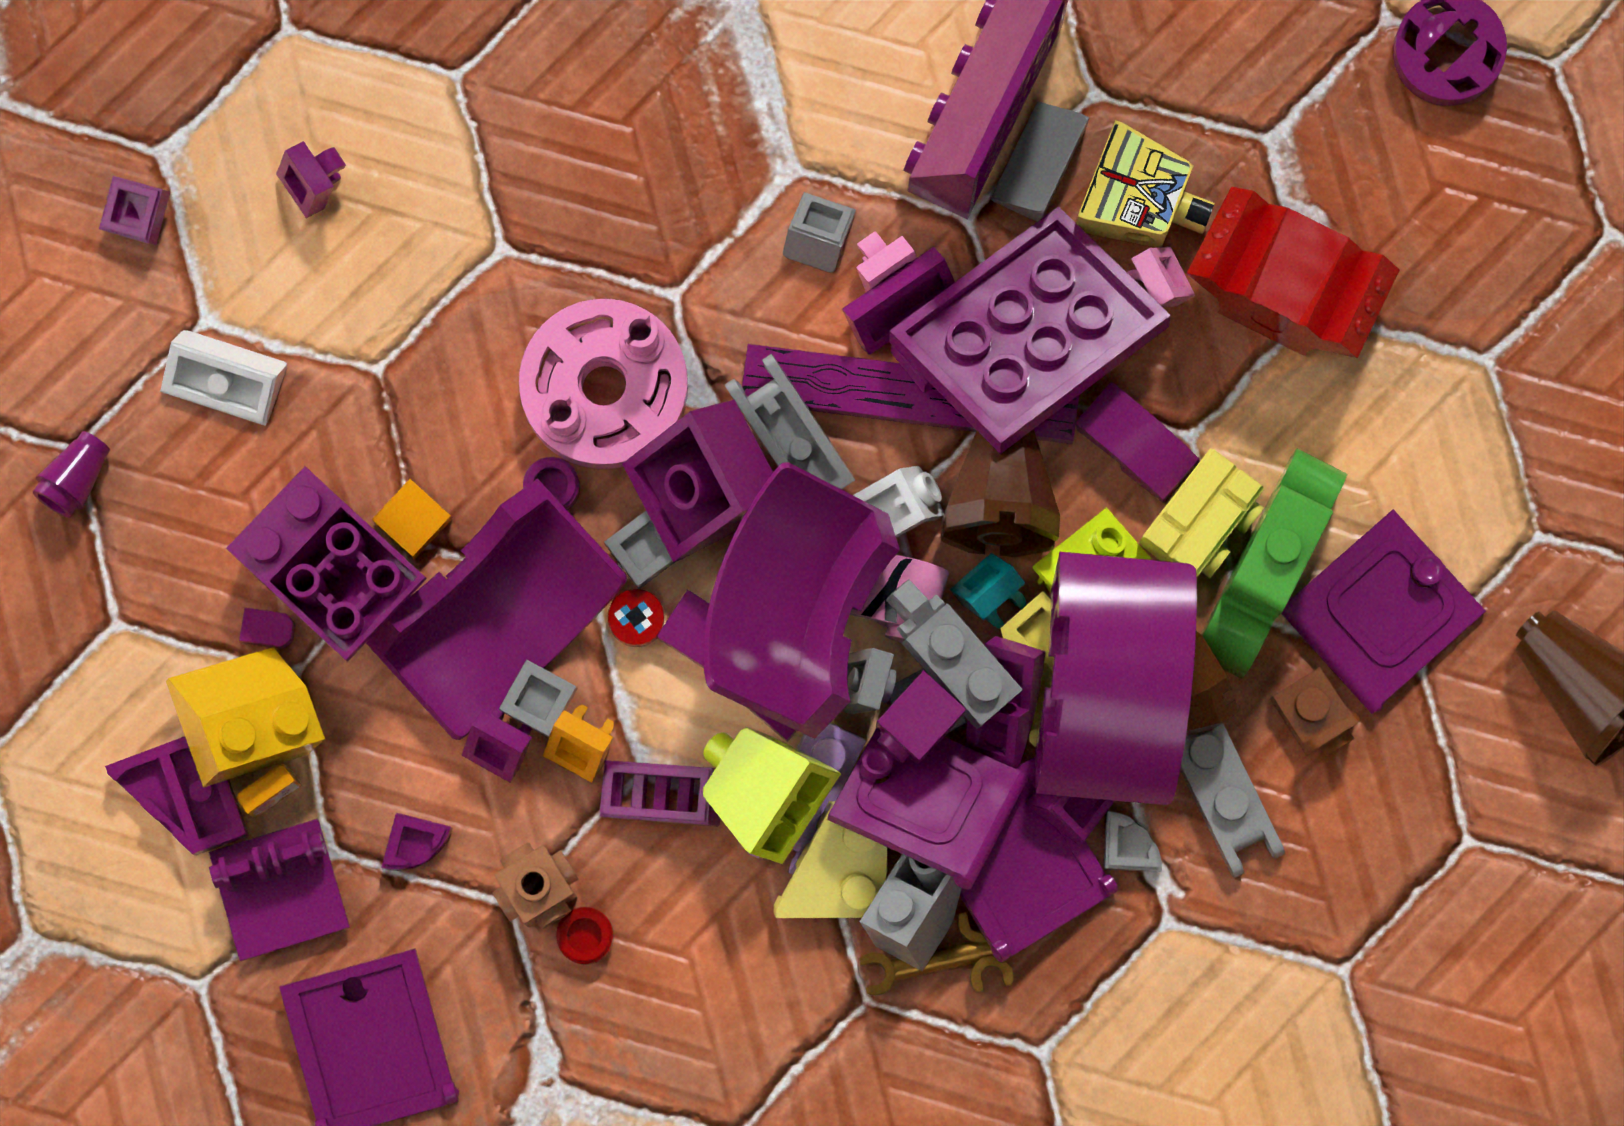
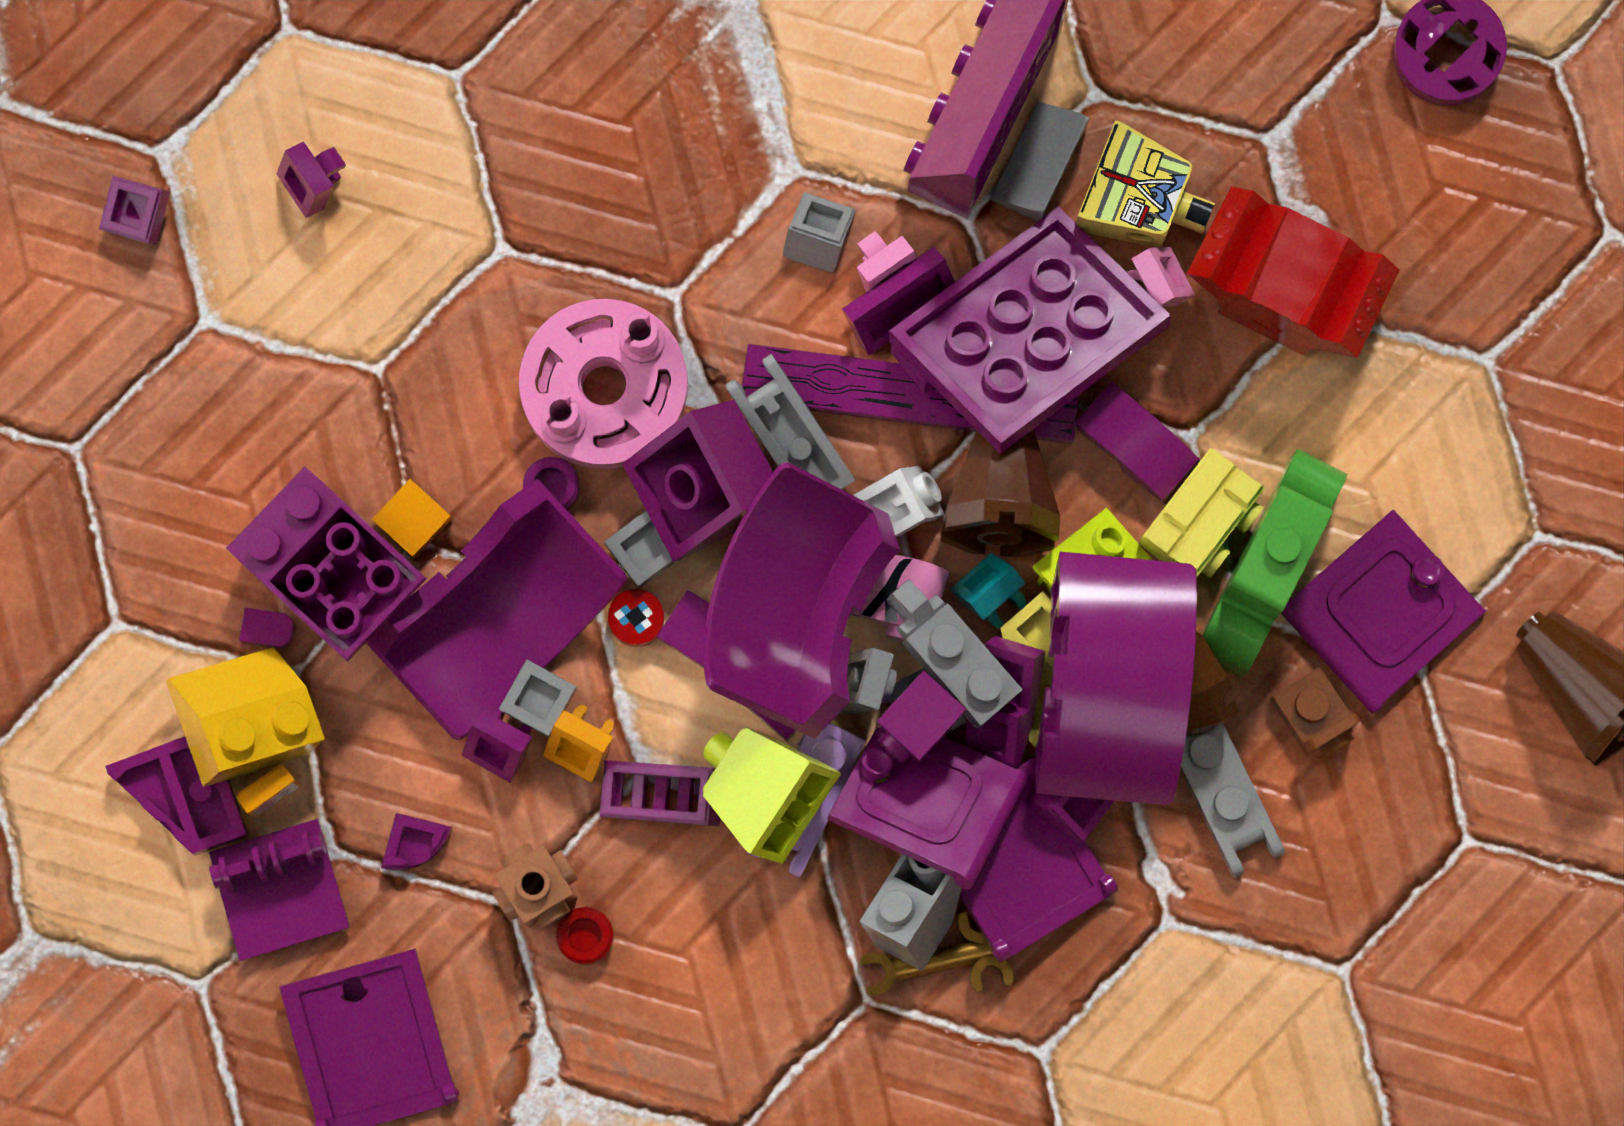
(71, 475): magenta cone -> none
(223, 376): white slope -> none
(834, 874): light yellow wing -> none
(1129, 846): light grey tile -> none

